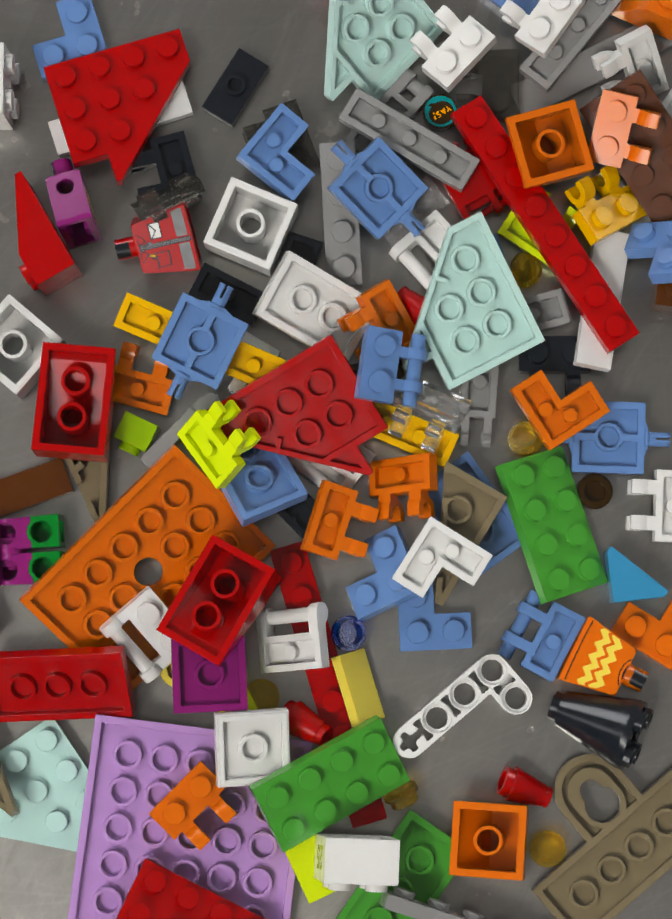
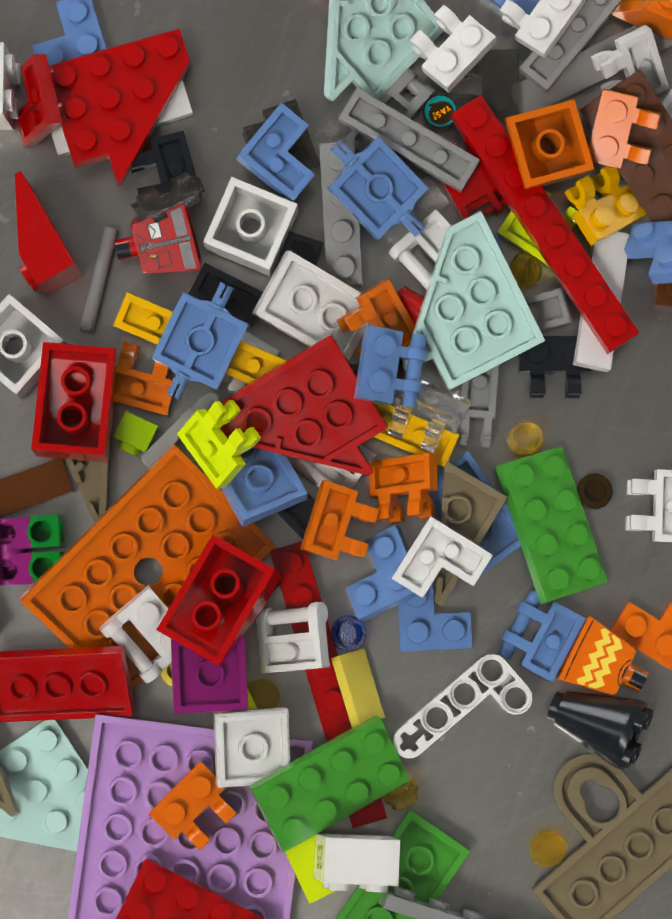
(42, 110): none -> red plate
(72, 205): magenta torso -> none
(99, 280): none -> light grey bar
(235, 87): black plate -> none
(307, 724): red cone -> none
(489, 840): orange slope -> none
(523, 788): red cone -> none
(554, 417): orange plate -> none
(615, 441): medium blue plate -> none
(627, 580): dark azure slope -> none

